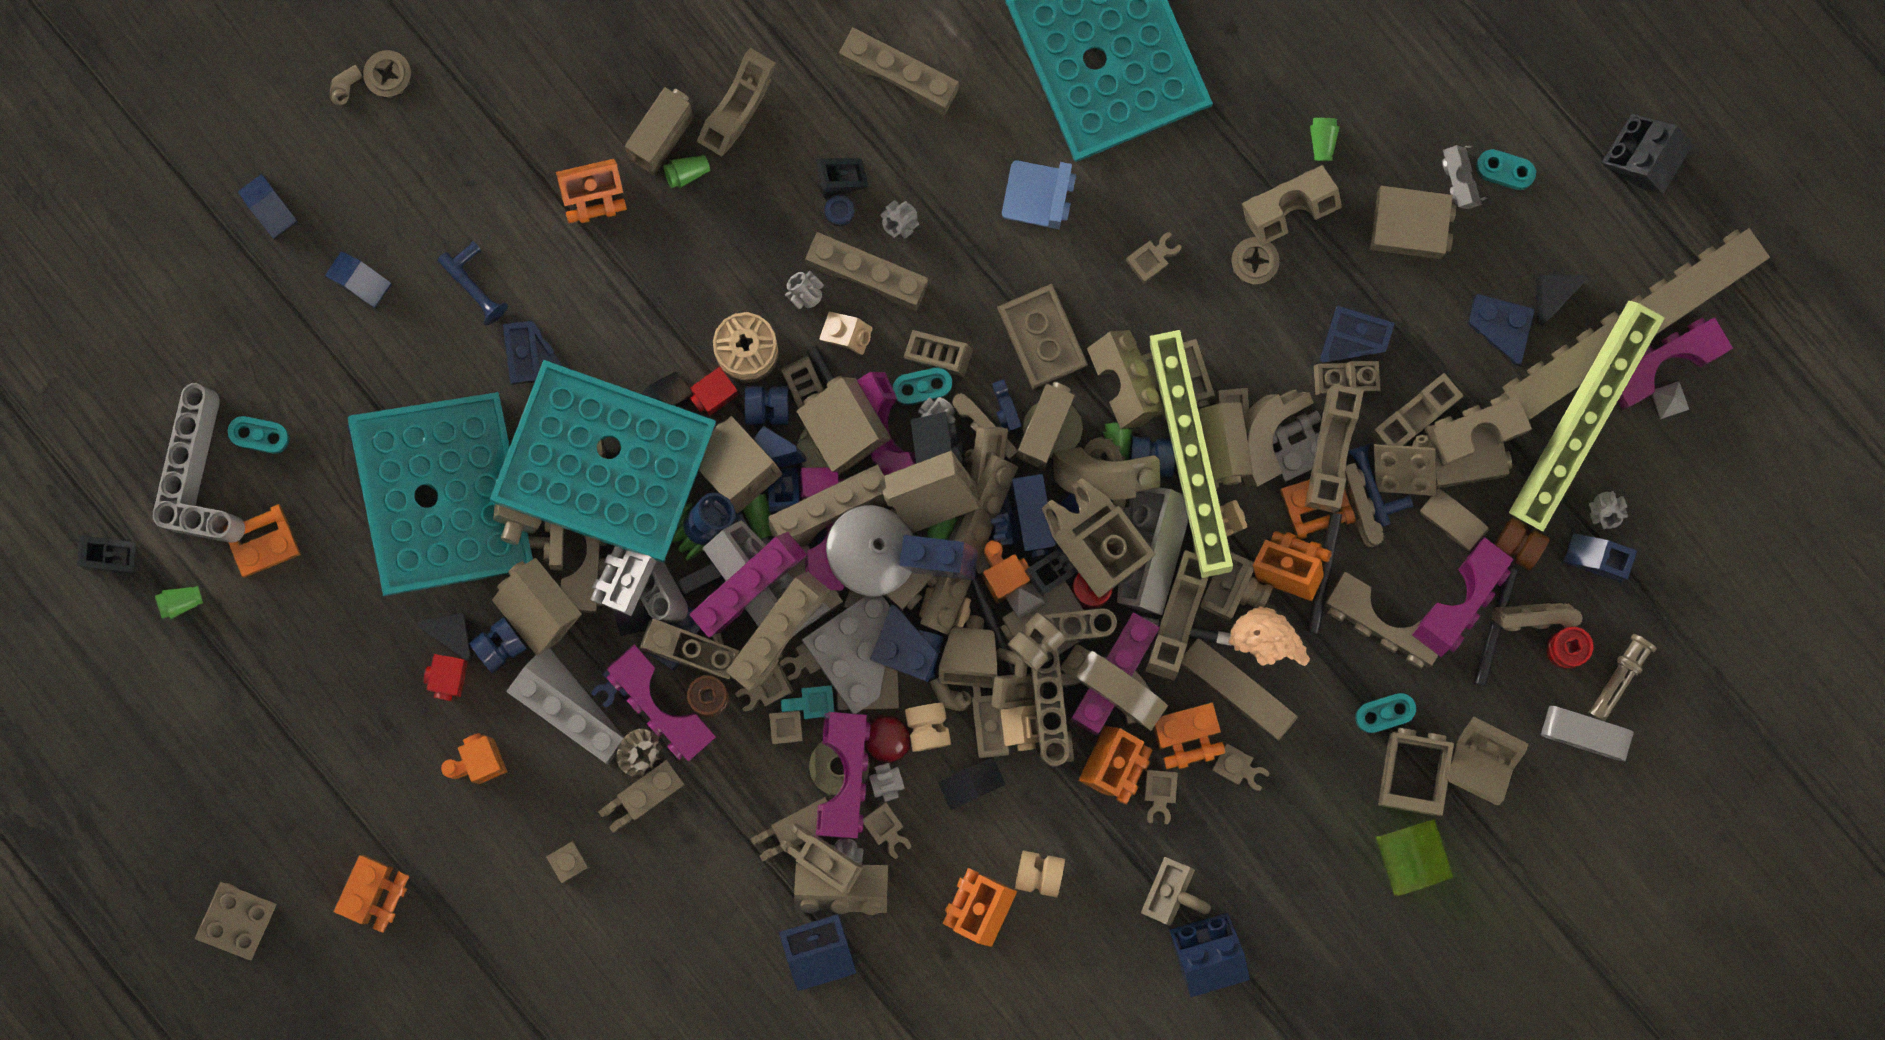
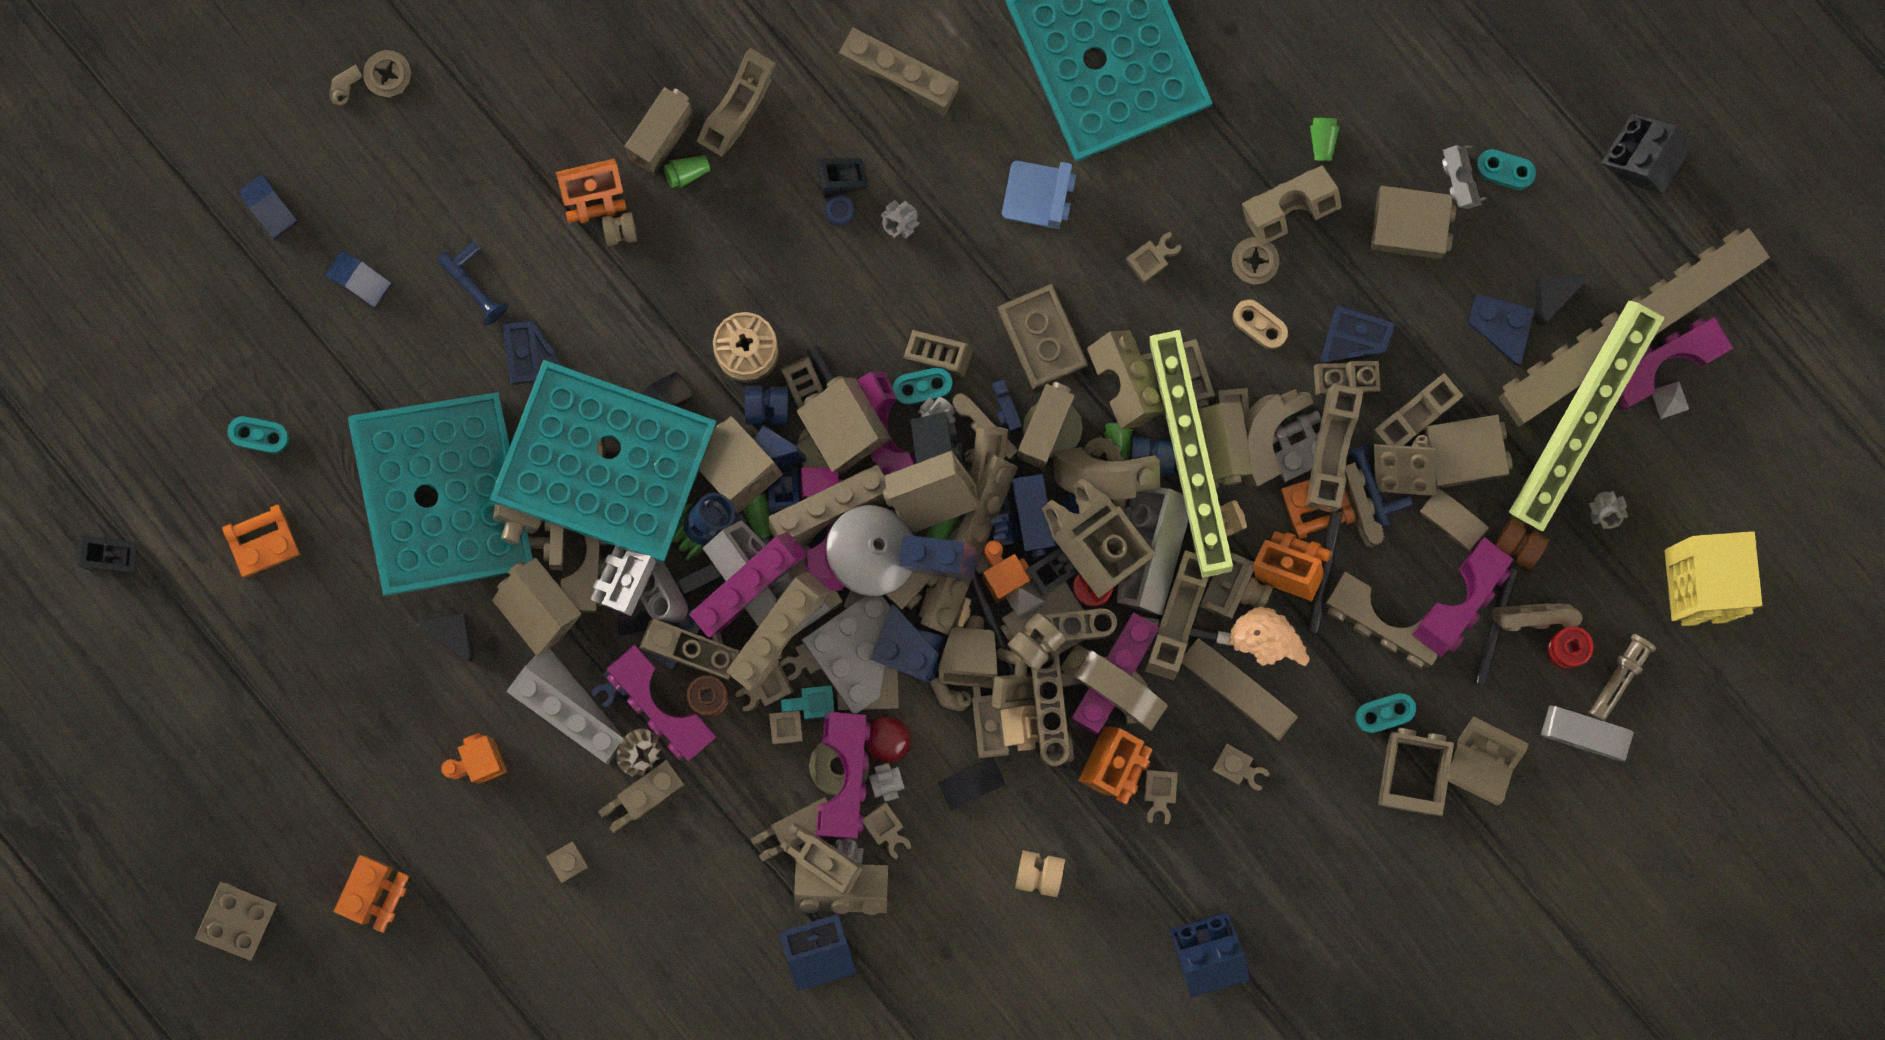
(177, 601): bright green cone -> none
(191, 472): light grey beam -> none
(445, 676): red brick -> none
(486, 645): dark blue wheel -> none
(619, 229): none -> dark tan wheel
(713, 392): red brick -> none
(804, 290): light grey gear -> none
(846, 332): tan bracket -> none
(853, 264): dark tan arch -> none
(928, 727): tan wheel -> none
(984, 910): orange brick -> none
(1170, 891): dark tan plate -> none
(1186, 727): orange brick -> none
(1262, 322): none -> tan plate
(1414, 857): clear neon green slope -> none
(1504, 418): dark tan arch -> none
(1600, 557): dark blue slope -> none
(1713, 578): none -> light yellow brick

